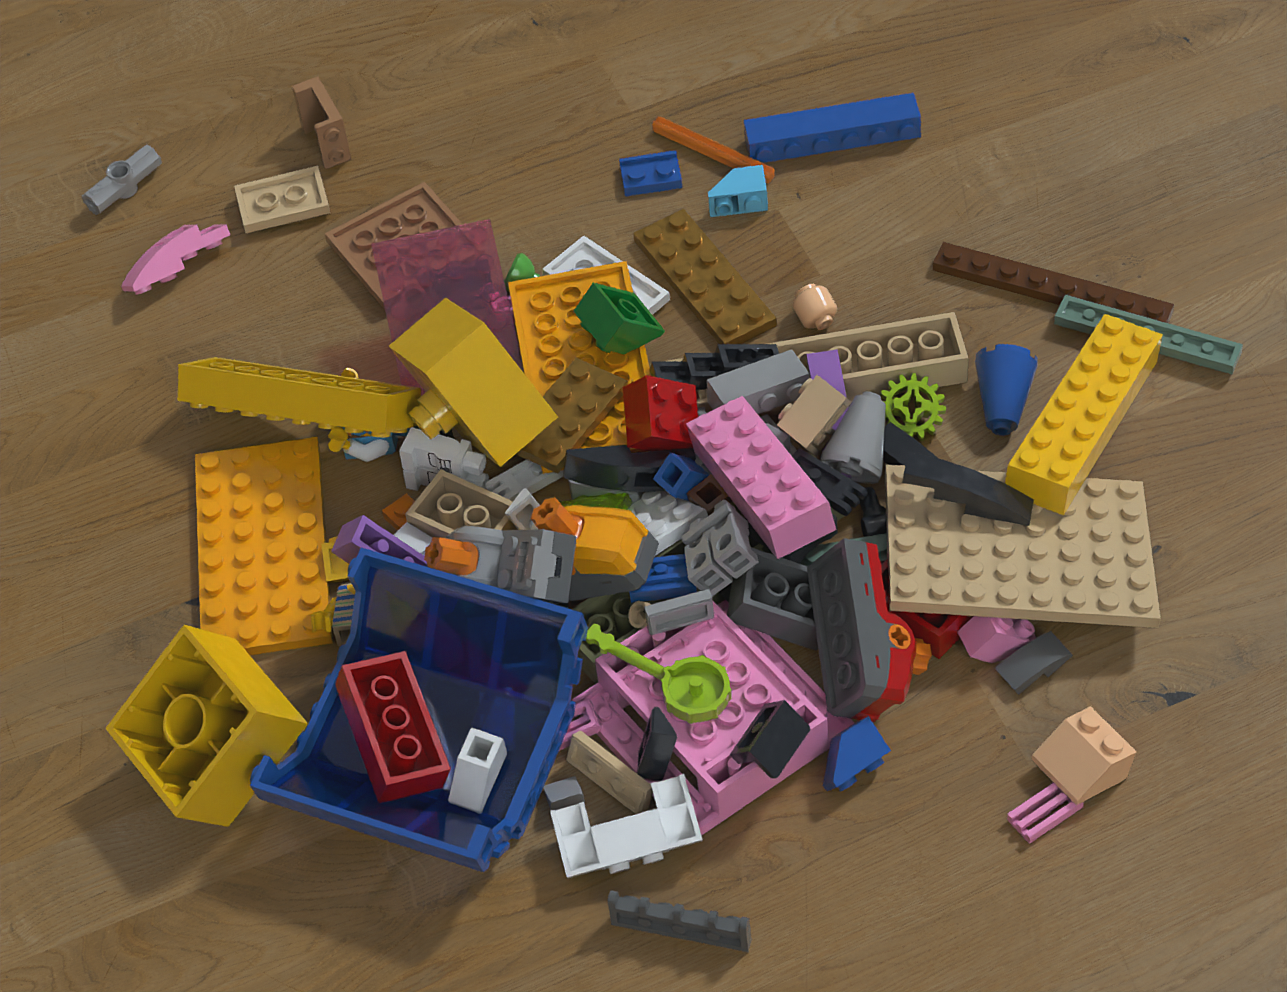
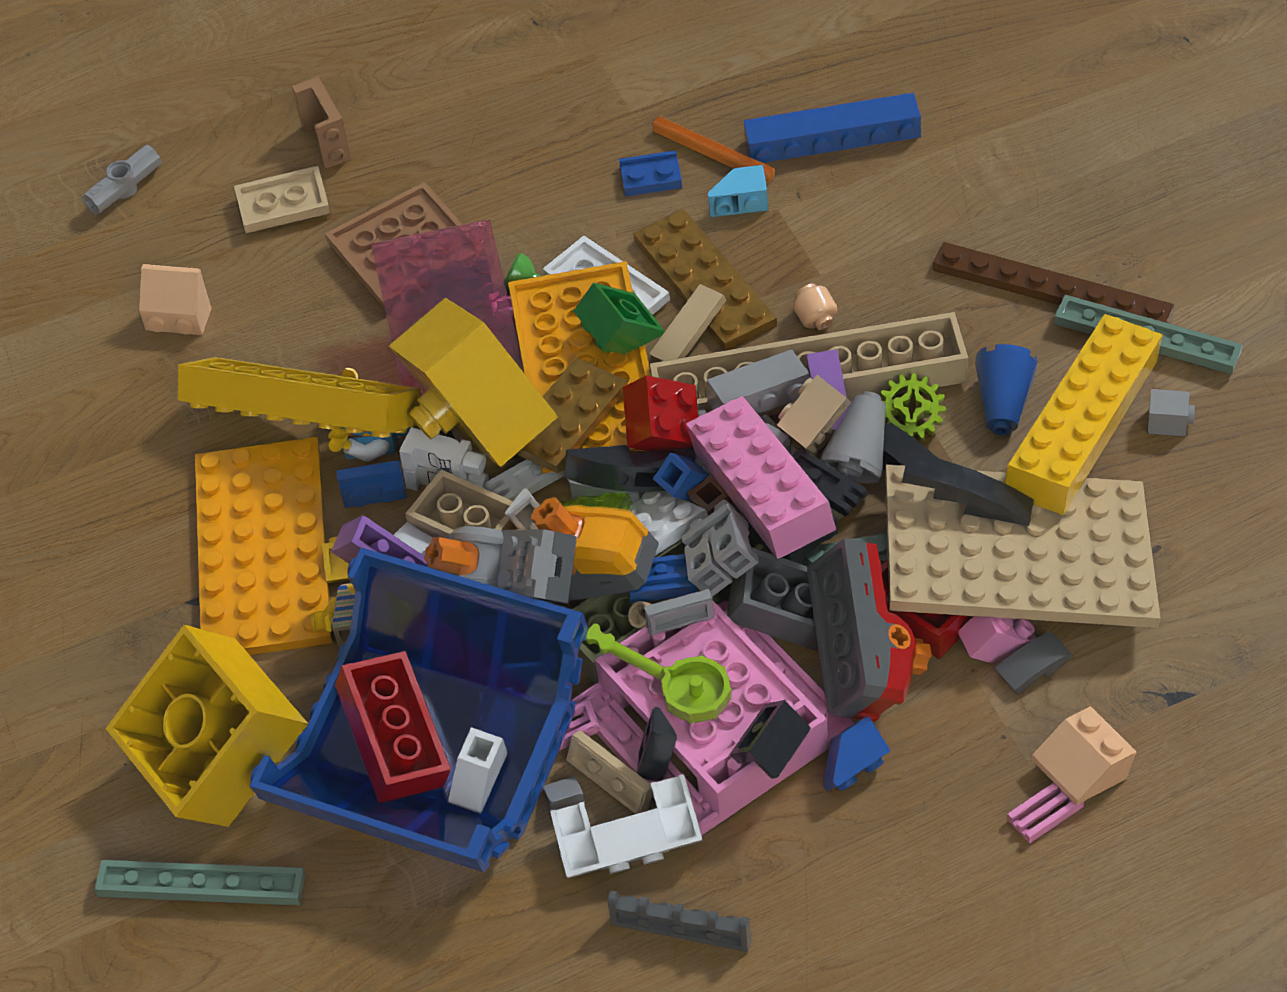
(167, 254): bright pink slope -> none
(173, 299): none -> light nougat slope
(200, 882): none -> sand green plate
(371, 484): none -> blue plate
(395, 512): orange plate -> none
(688, 325): none -> tan tile
(699, 367): black slope -> none
(874, 515): black pin -> none
(1170, 412): none -> light grey brick

